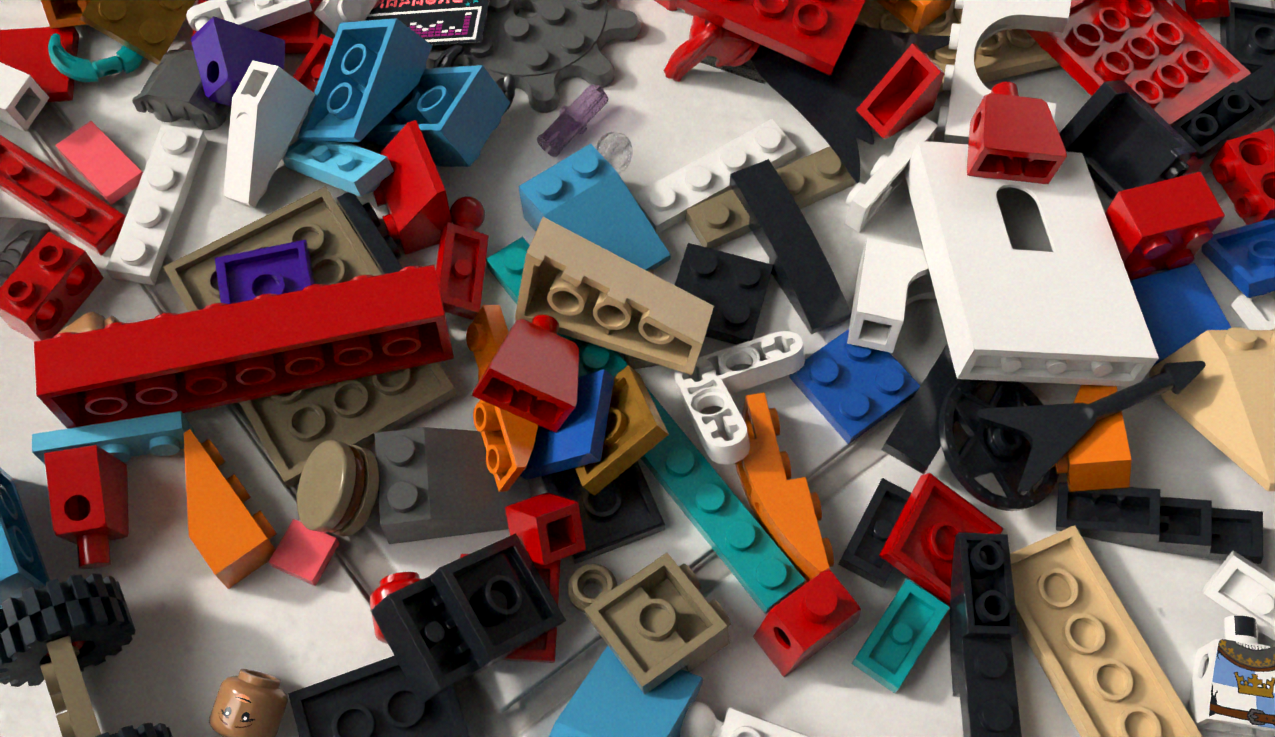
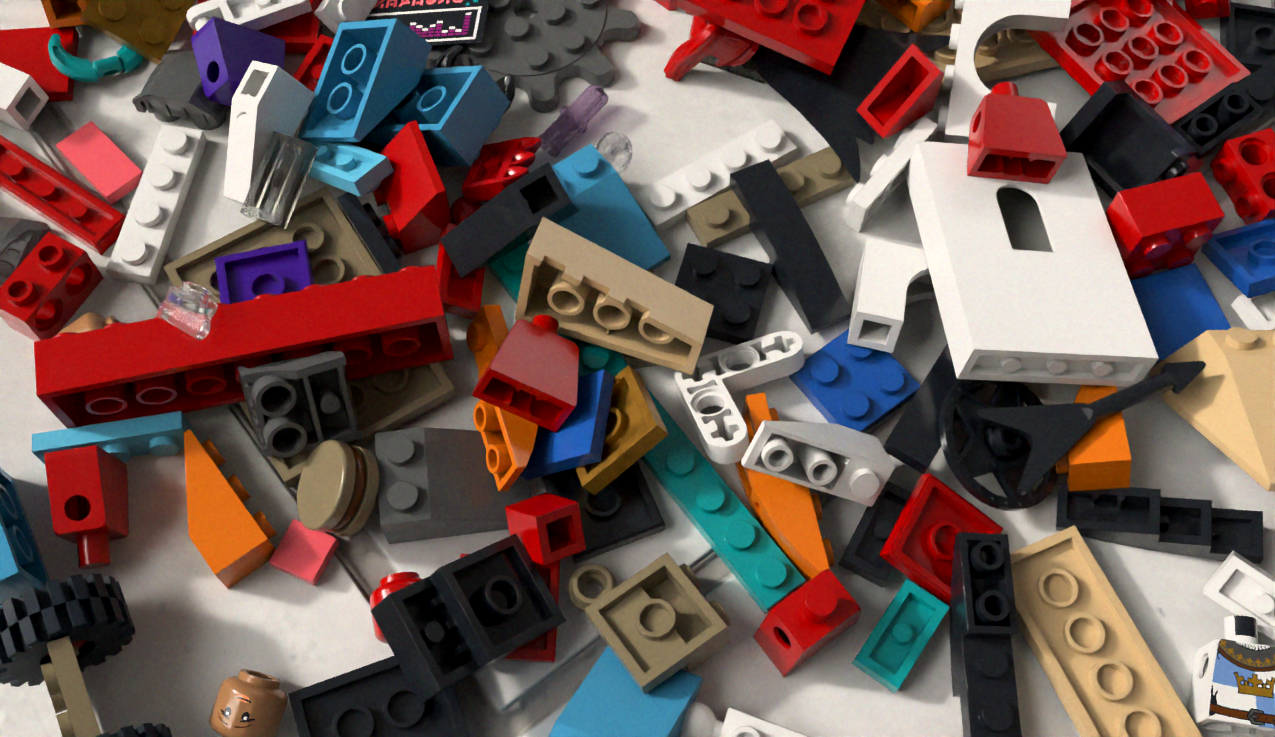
(189, 309): none -> clear plate
(294, 186): none -> clear smoke tile
(300, 403): none -> dark grey slope
(499, 167): none -> red plate
(509, 220): none -> black slope
(821, 458): none -> white slope

